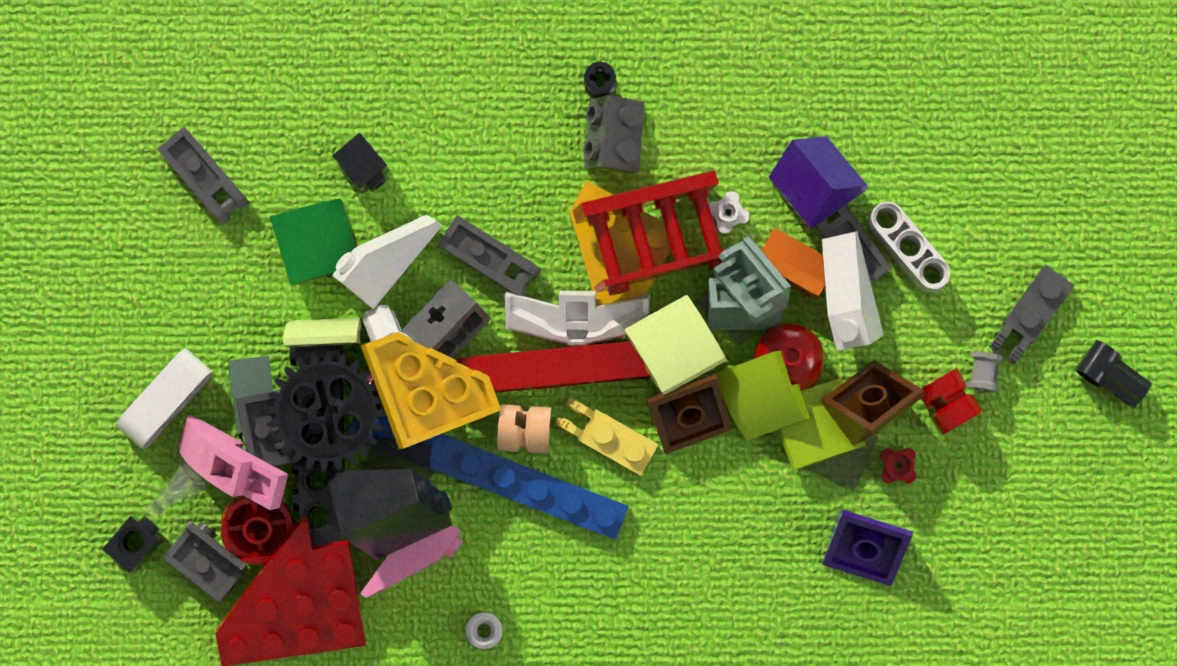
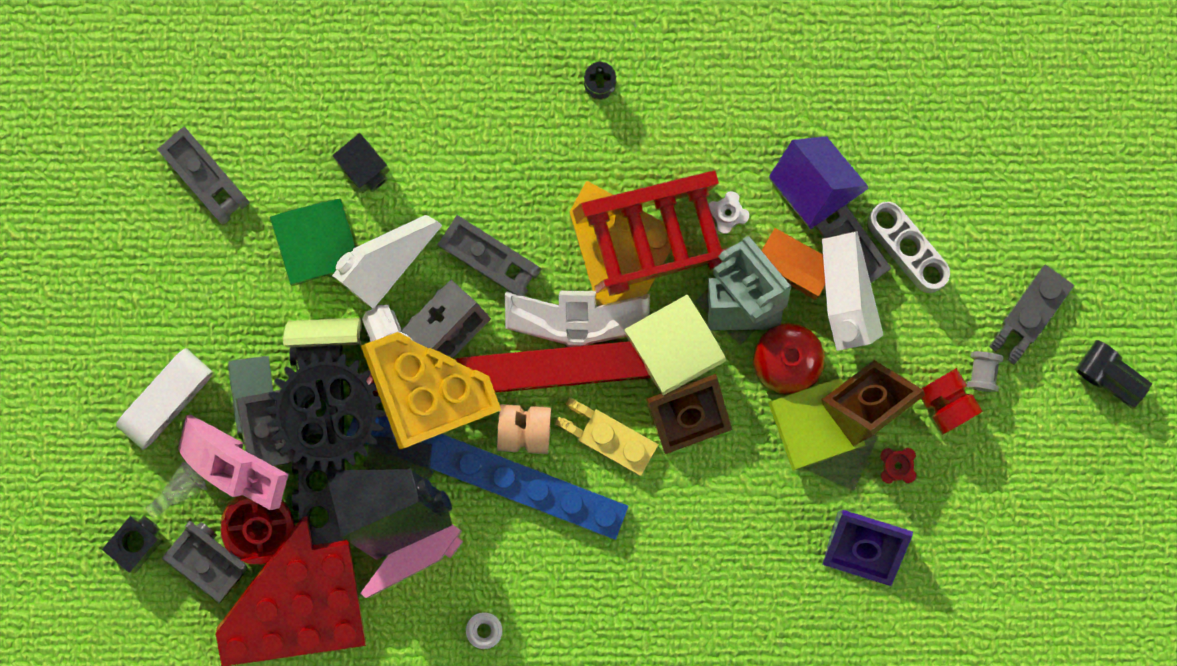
(614, 134): dark grey bracket -> none
(762, 396): lime slope -> none

